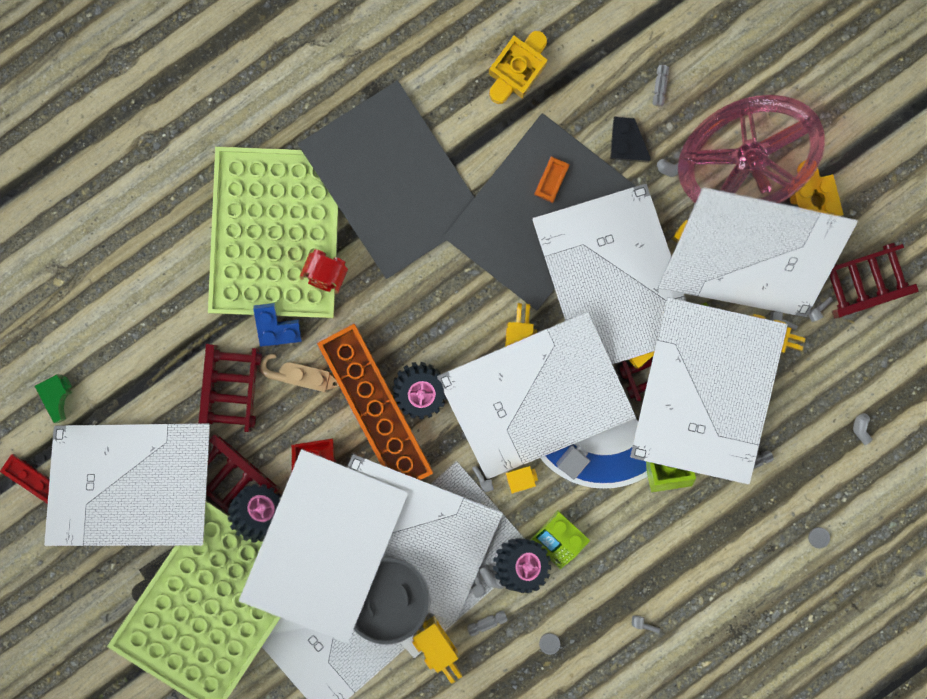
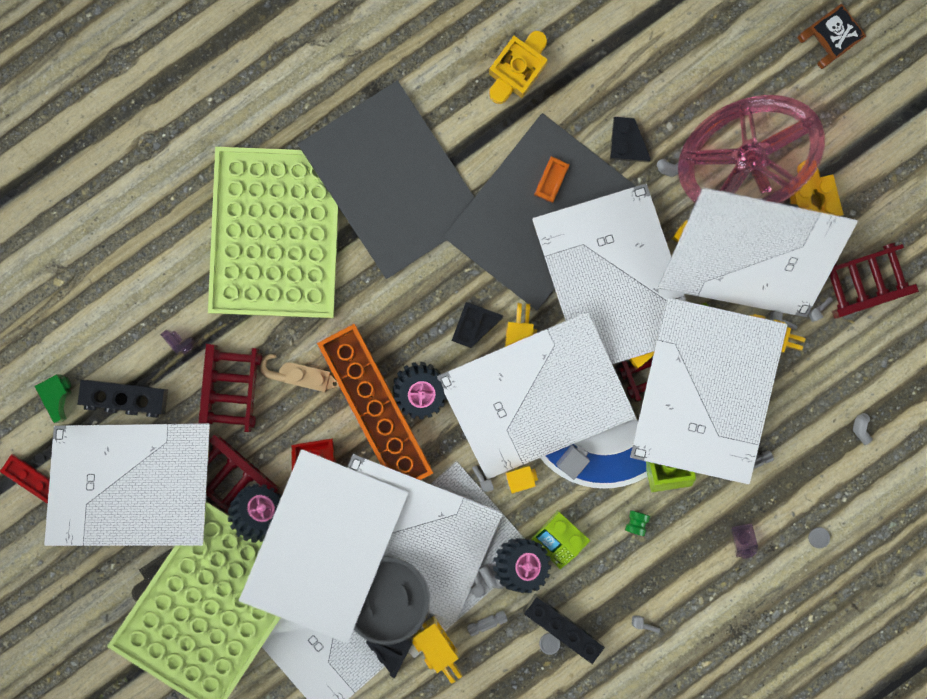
(89, 398): none -> black brick
(174, 341): none -> clear purple bracket
(274, 332): blue plate -> none
(324, 271): red brick -> none
(391, 655): none -> black wing
(474, 324): none -> black wing
(563, 629): none -> black brick
(637, 523): none -> green wheel
(660, 85): light grey axle -> none
(744, 541): none -> clear purple bracket
(836, 34): none -> flag

